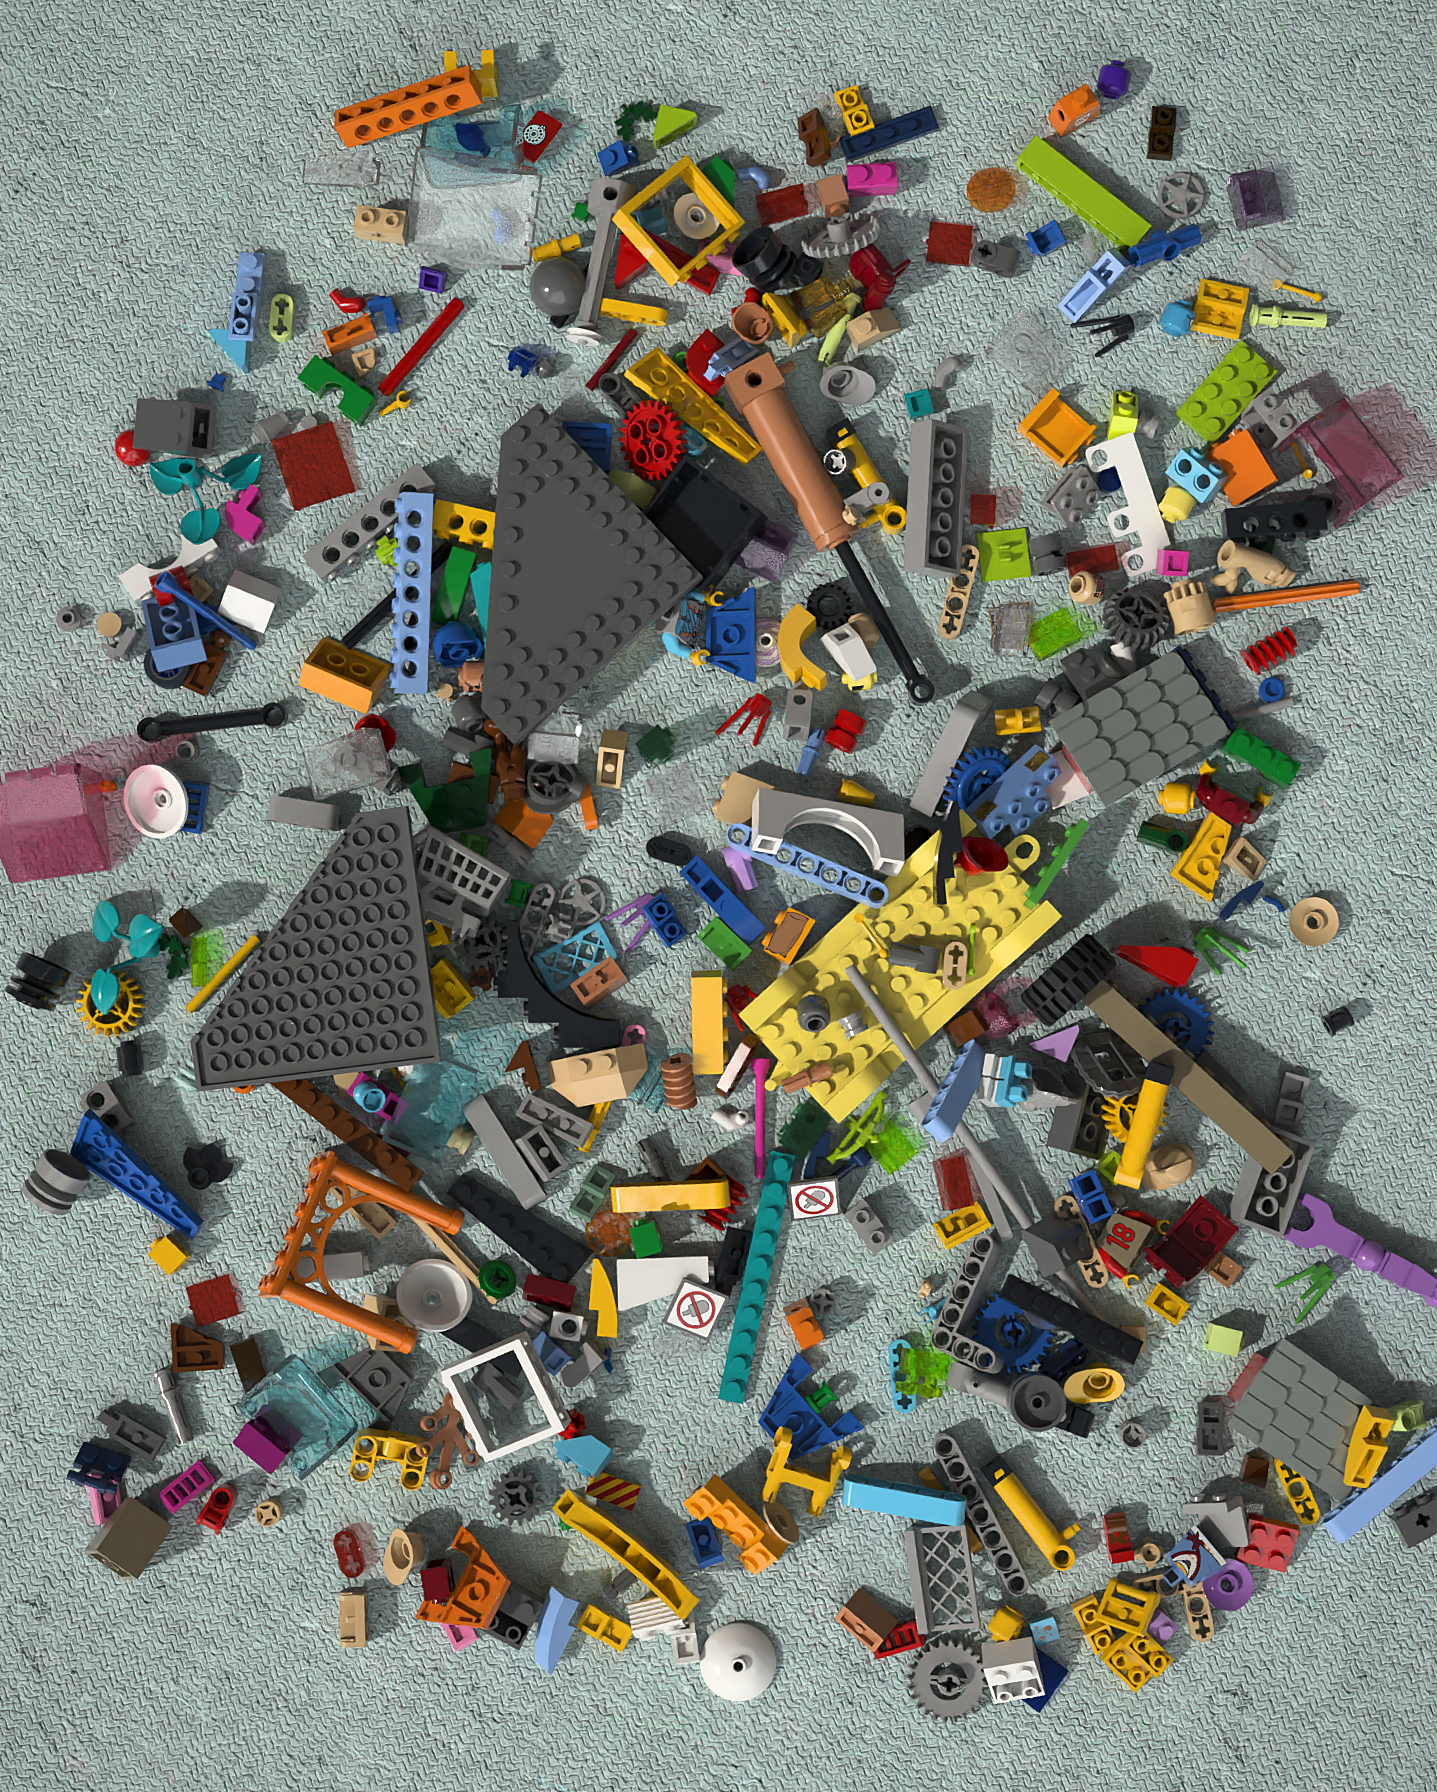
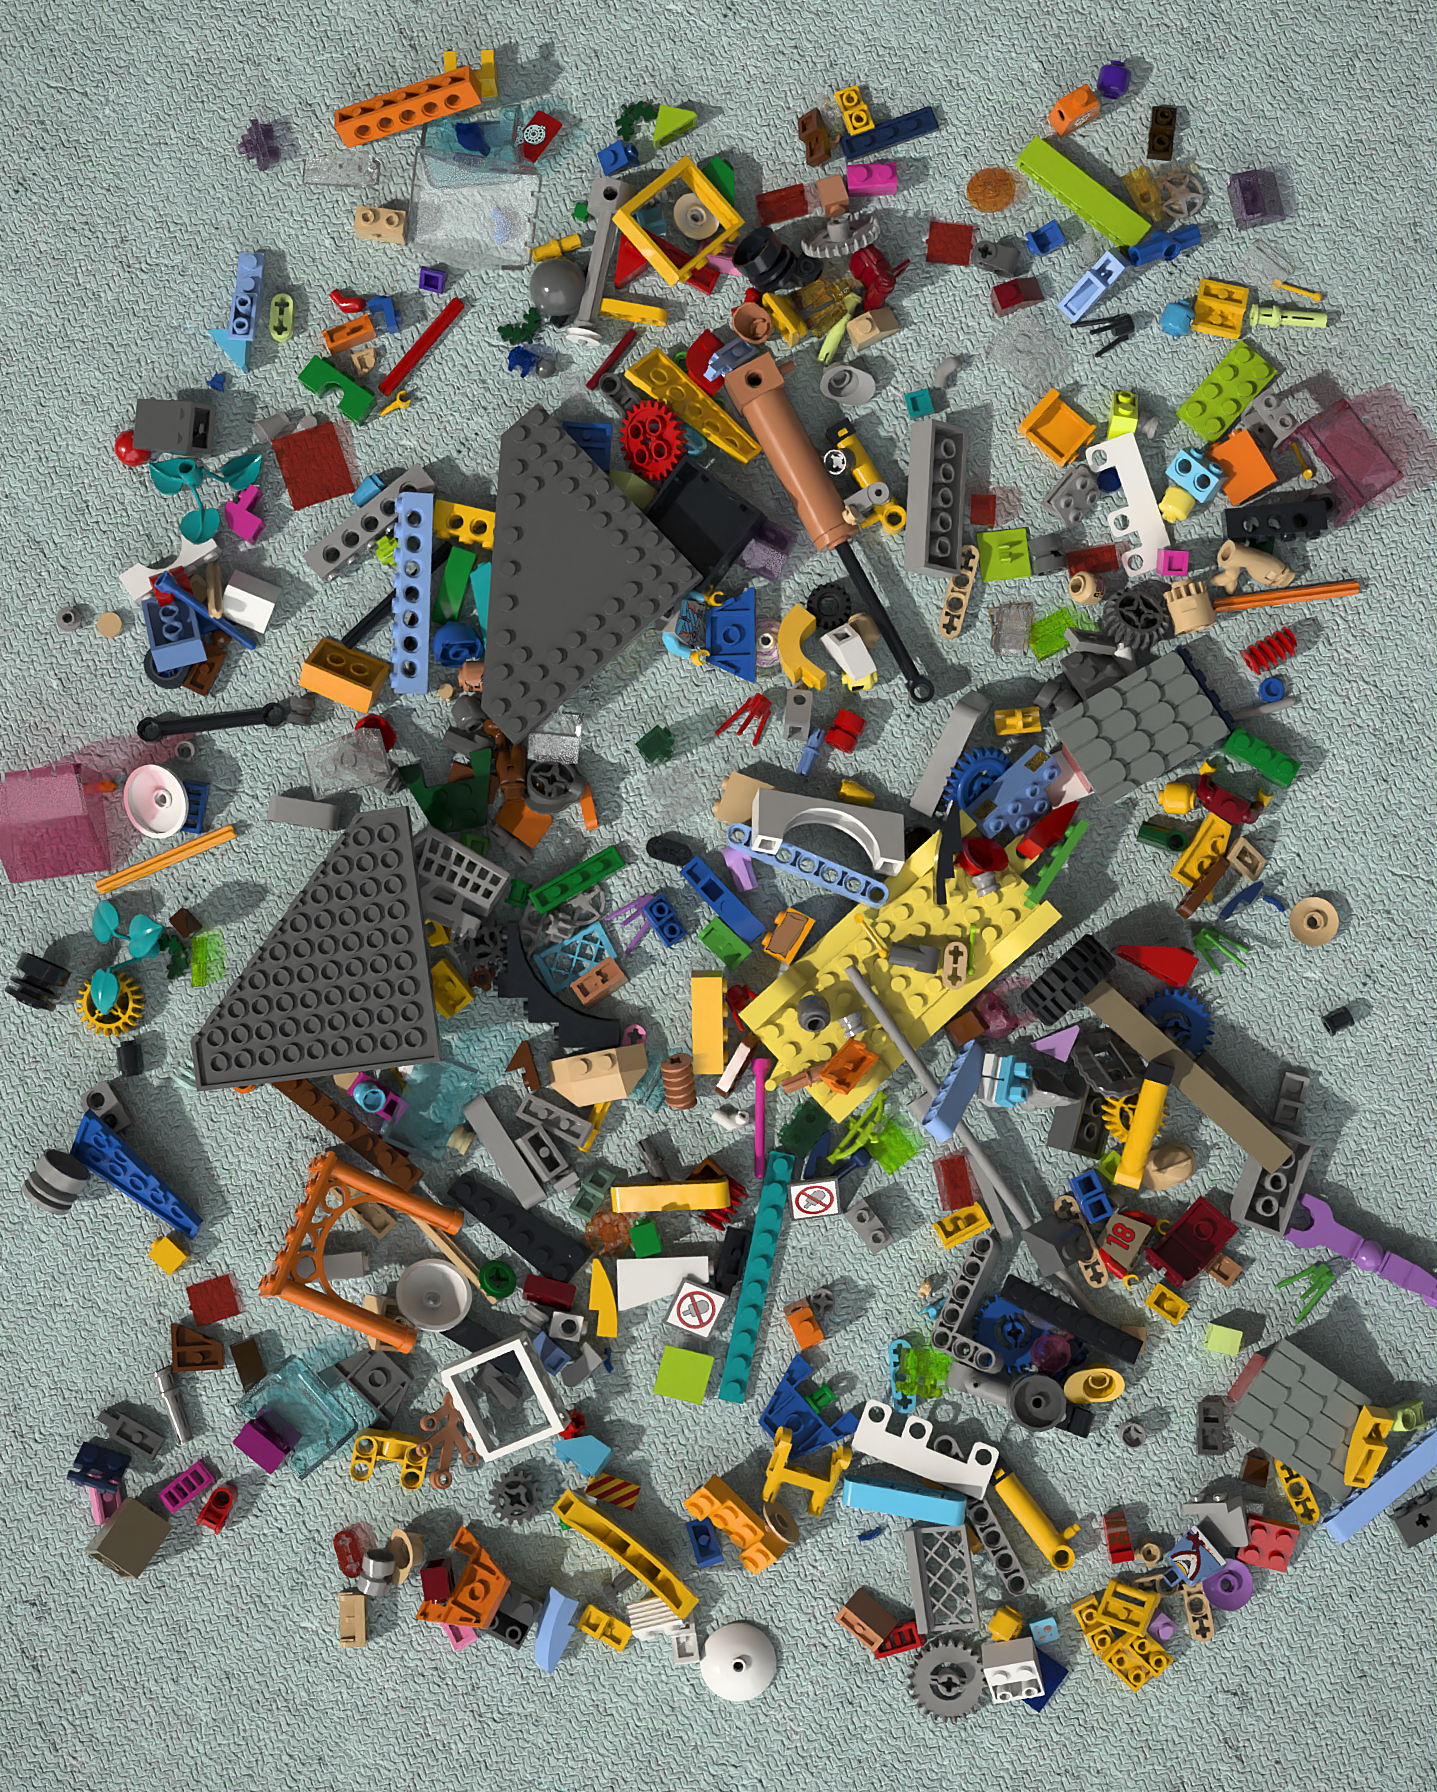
(125, 646): light grey bracket -> none
(165, 859): none -> light orange axle
(208, 1162): black plate -> none
(214, 590): none -> tan axle
(219, 977): yellow bar -> none
(255, 146): none -> clear purple hips
(265, 1516): tan wheel -> none
(300, 711): none -> dark grey wheel
(368, 489): none -> dark azure cone
(377, 1567): none -> light grey wheel
(478, 452): none -> clear hinge
(516, 336): none -> dark green animal
(566, 1180): none -> light grey tile
(576, 880): none -> green tile
(611, 758): tan slope -> none
(683, 1374): none -> lime piece
(757, 174): medium blue arm -> none
(848, 1066): none -> orange hinge
(866, 1537): none -> blue leg
(915, 1457): none -> white piece
(985, 883): none -> light grey wheel
(1016, 294): none -> dark red slope
(1047, 830): none -> red slope
(1050, 1353): none -> clear pink hair
(1090, 641): none -> light grey plate
(1141, 182): none -> clear yellow torso
(1202, 886): none -> reddish brown beam

